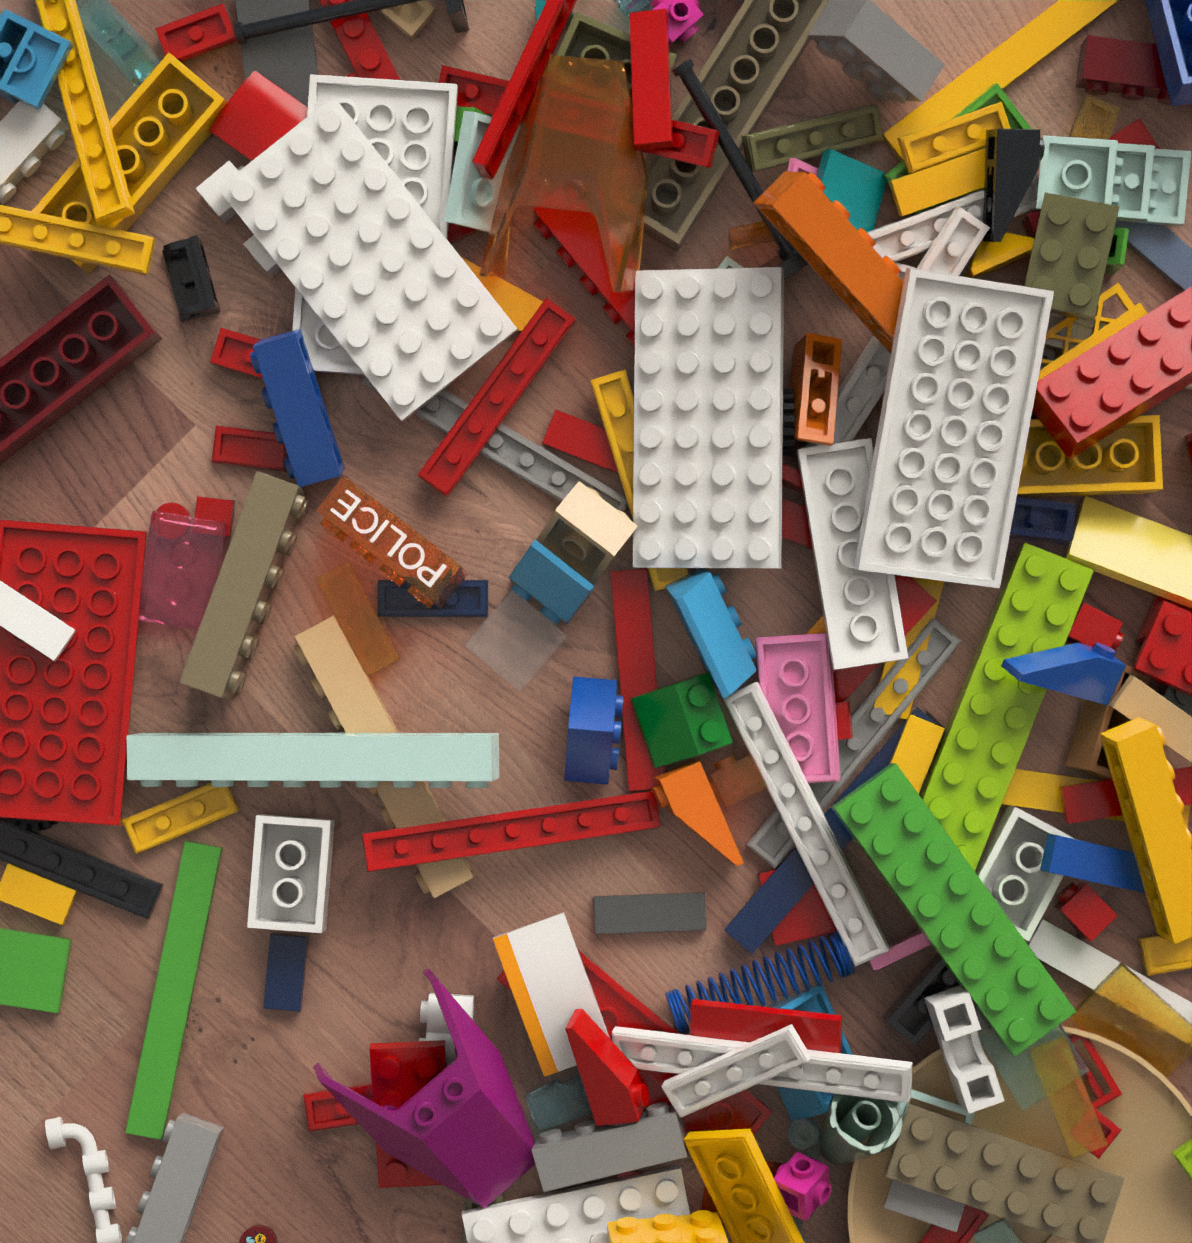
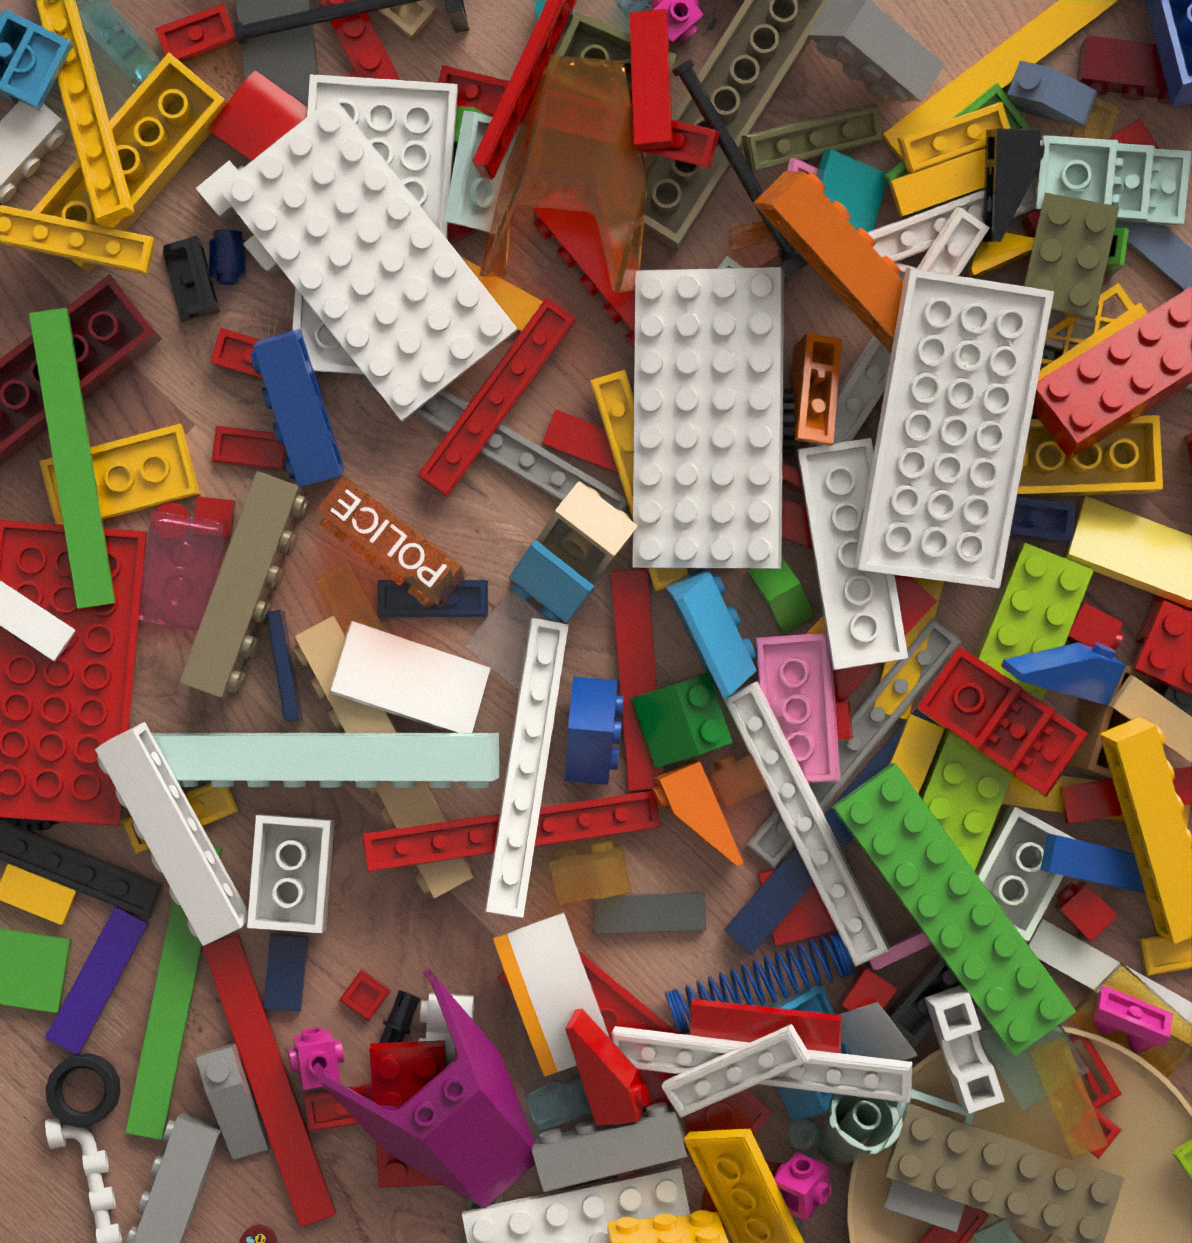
(54, 1090): none -> black tyre
(72, 457): none -> bright green tile
(97, 980): none -> dark purple tile
(135, 473): none -> yellow tile
(172, 834): none -> white brick
(227, 256): none -> clear blue brick
(232, 1100): none -> light grey slope
(269, 1080): none -> red tile
(284, 666): none -> dark blue tile
(312, 1047): none -> dark pink brick
(365, 995): none -> red tile
(400, 1017): none -> black axle
(409, 679): none -> white tile
(526, 769): none -> white plate
(589, 874): none -> clear yellow brick
(782, 596): none -> bright green slope
(867, 989): none -> red brick
(873, 1034): none -> white sticker
(1002, 721): none -> red slope
(1051, 94): none -> sand blue slope
(1142, 1021): none -> dark pink tile

